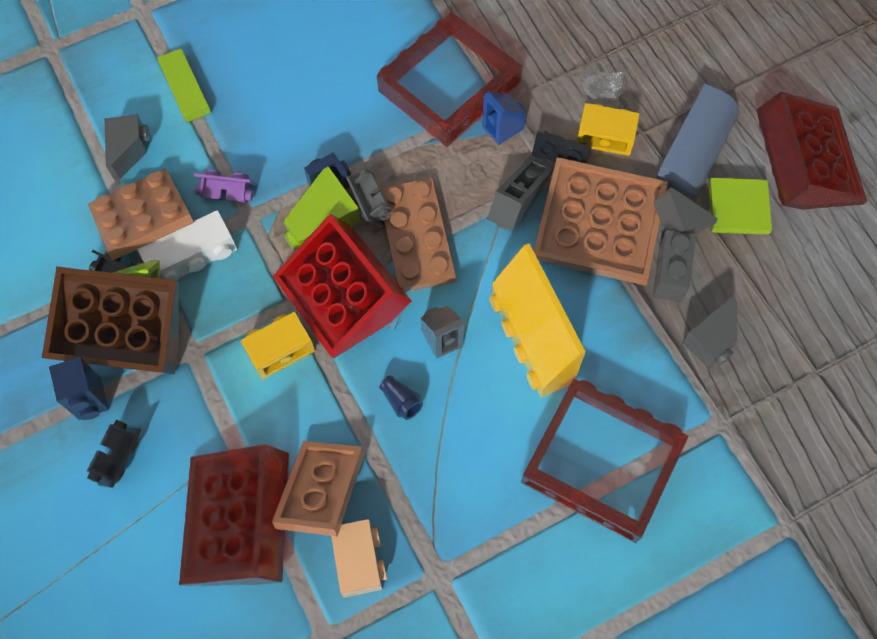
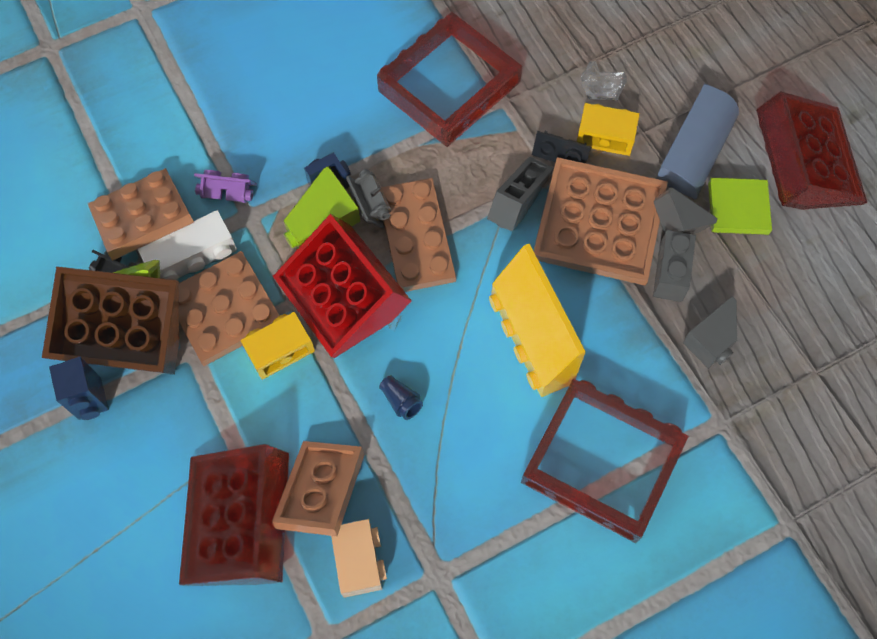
(109, 468): black hinge -> none
(124, 143): dark grey slope -> none
(183, 85): lime tile -> none
(223, 307): none -> nougat plate
(442, 330): dark grey slope -> none
(502, 116): blue slope -> none

